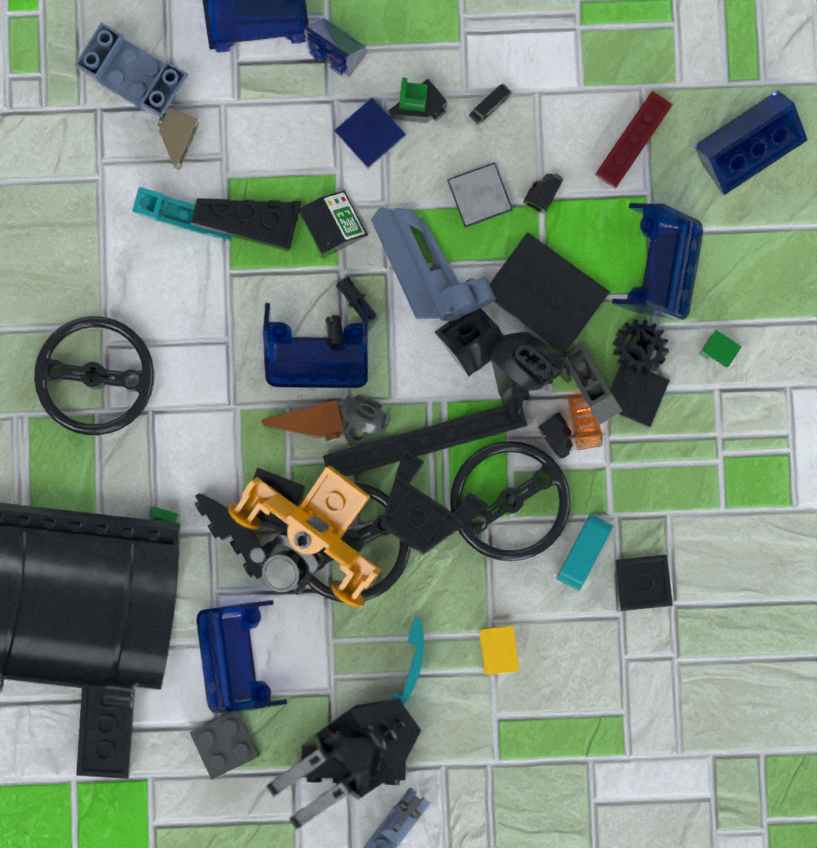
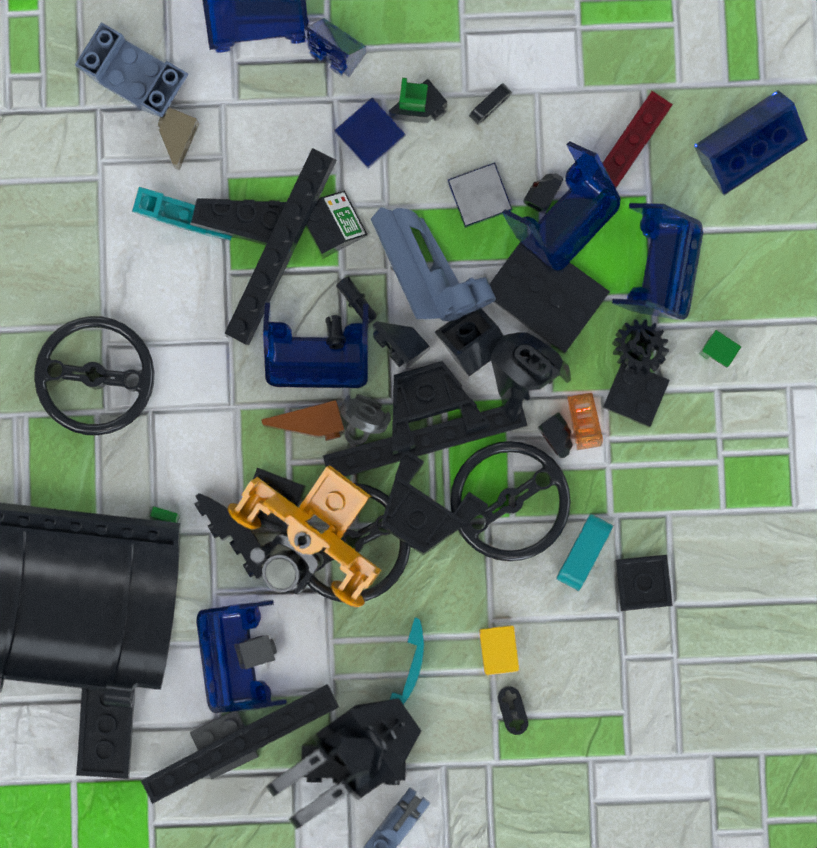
(239, 743): none -> black plate
(255, 651): none -> dark grey brick
(280, 246): none -> black plate
(403, 342): none -> black slope
(425, 394): none -> black wing
(518, 707): none -> black beam
(575, 216): none -> clear blue windscreen
(591, 384): dark grey slope -> none

